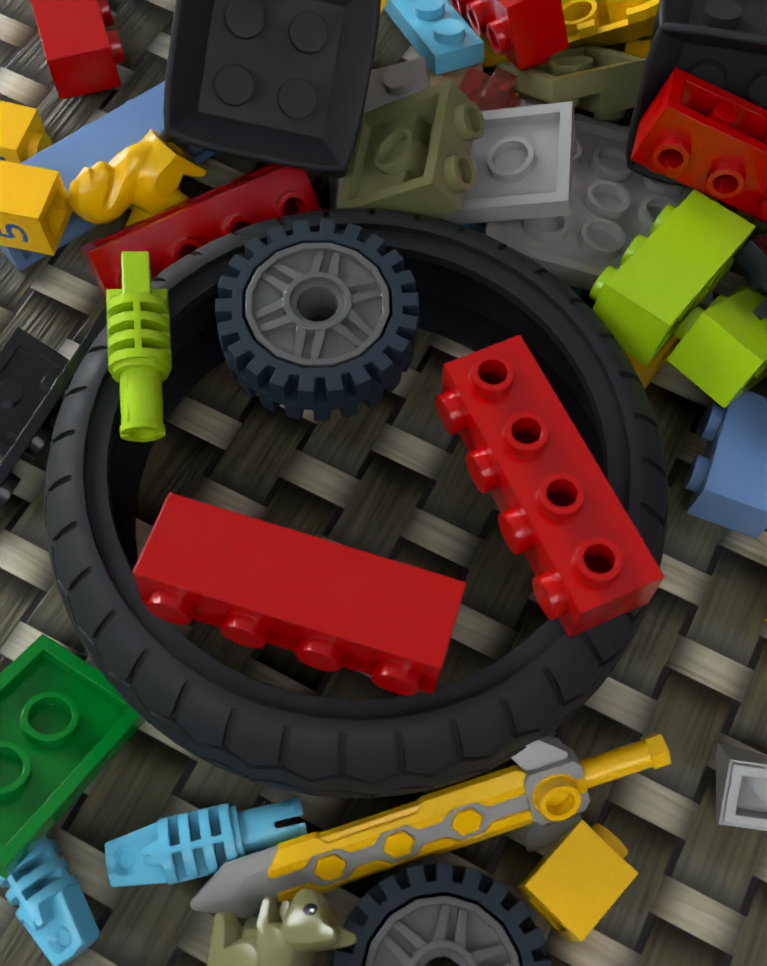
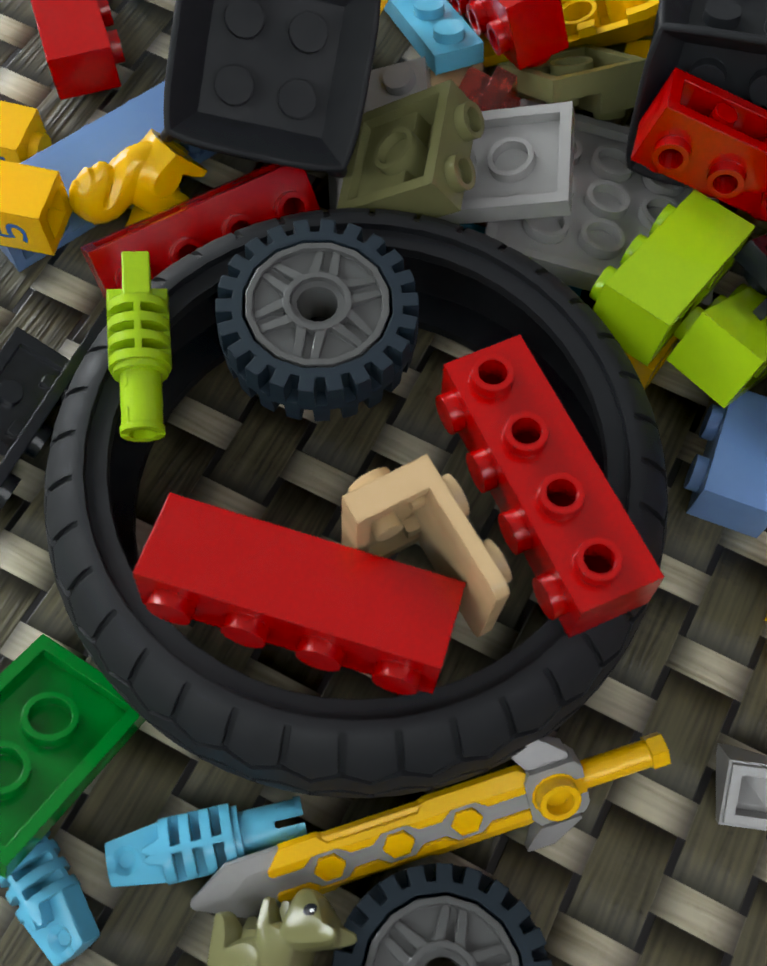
(417, 504): none -> tan bracket
(578, 880): yellow brick -> none

